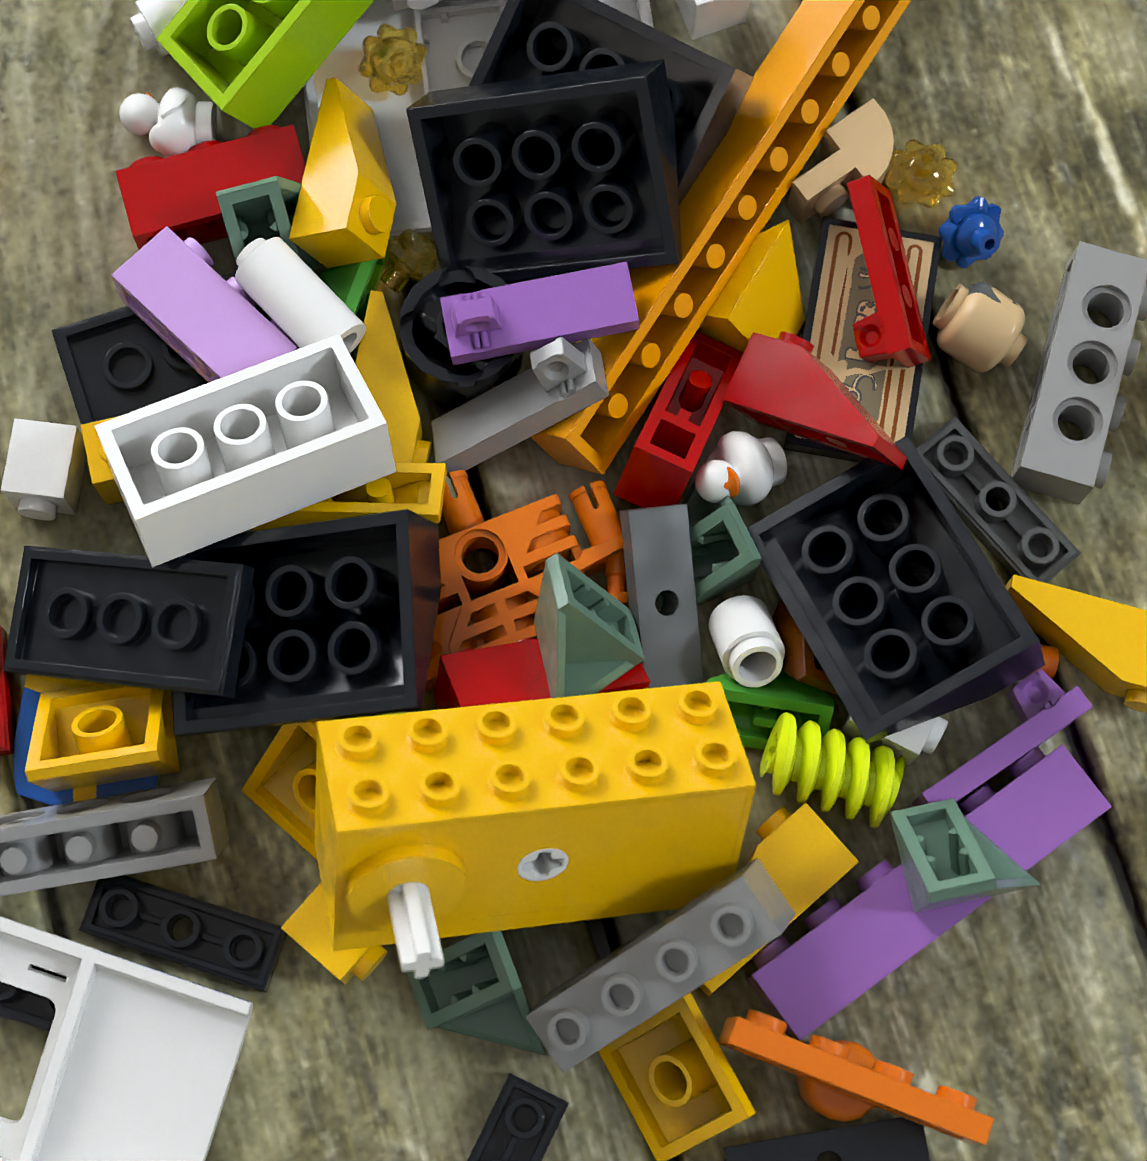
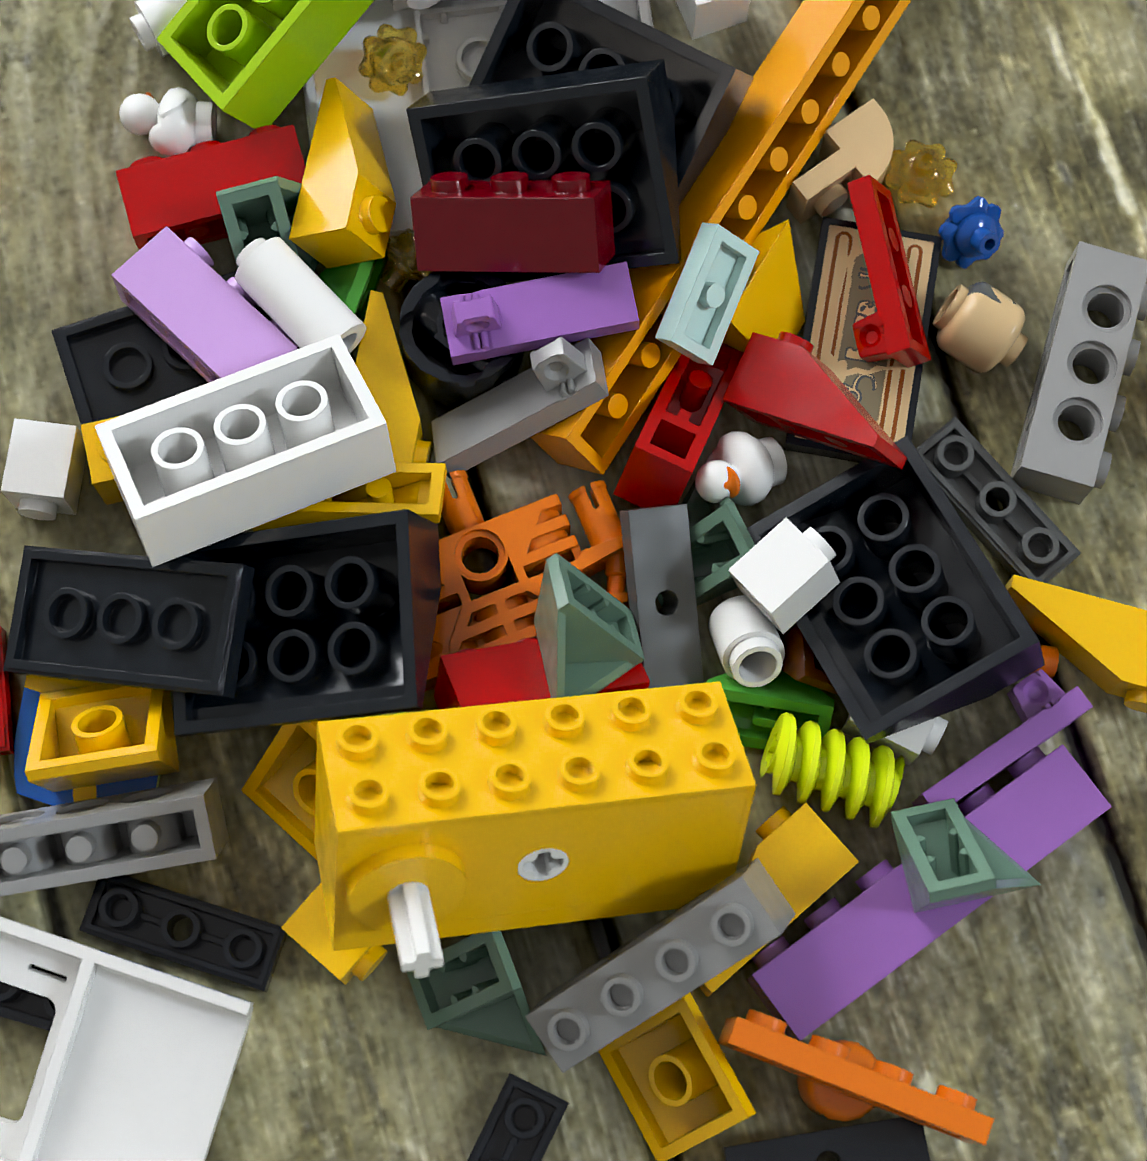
(513, 223): none -> dark red brick
(707, 293): none -> light aqua plate
(786, 573): none -> white brick

